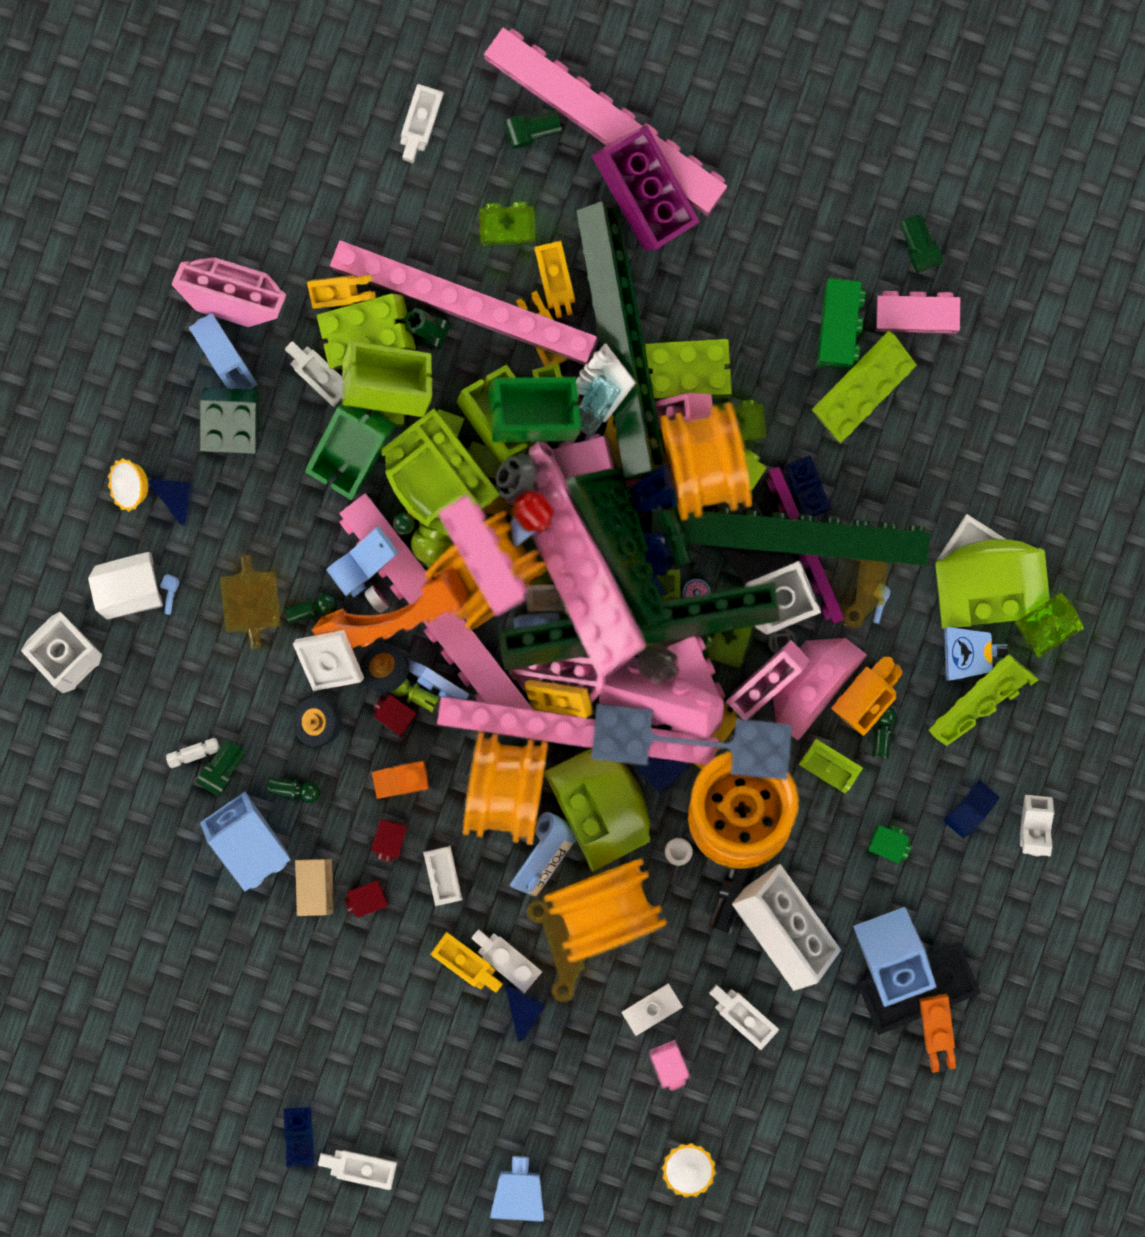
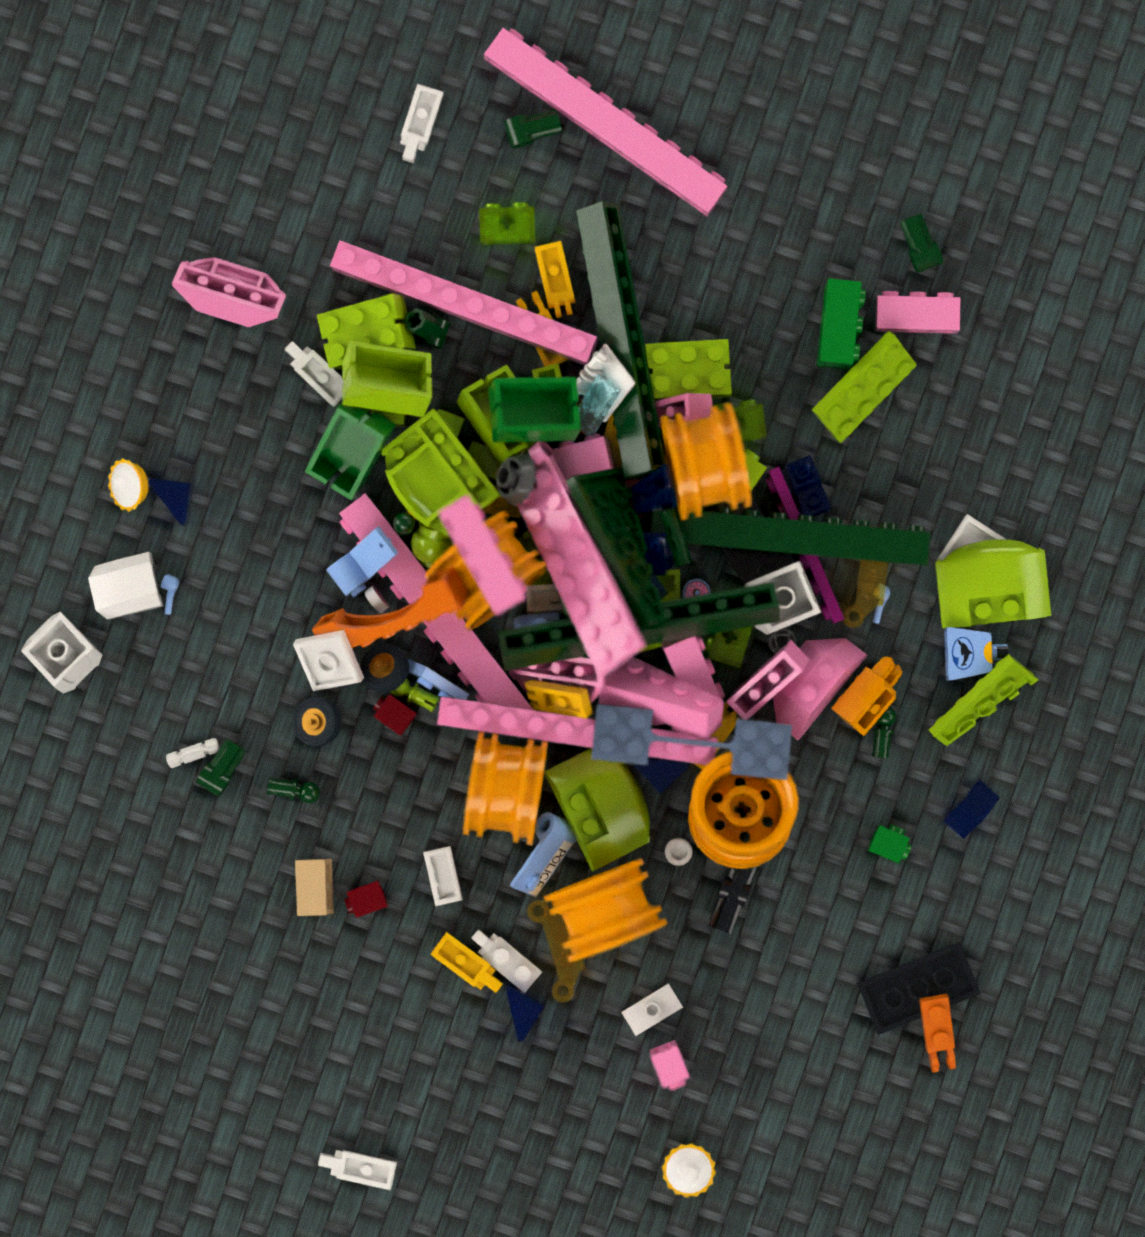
(222, 354): light blue slope -> none
(229, 420): brick -> none
(244, 842): light blue slope -> none
(250, 601): clear yellow plate -> none
(299, 1137): clear blue slope -> none
(324, 605): dark green pin -> none
(338, 291): yellow hinge -> none
(389, 840): dark red brick -> none
(401, 780): orange slope -> none
(518, 1193): light blue torso -> none
(519, 535): light blue slope -> none
(533, 511): red head -> none
(645, 188): magenta slope -> none
(658, 664): clear smoke head -> none
(744, 1017): white hinge -> none
(787, 928): white slope -> none
(830, 766): lime hinge -> none
(895, 956): light blue slope -> none
(1036, 825): white brick -> none
(1049, 625): clear neon green brick -> none

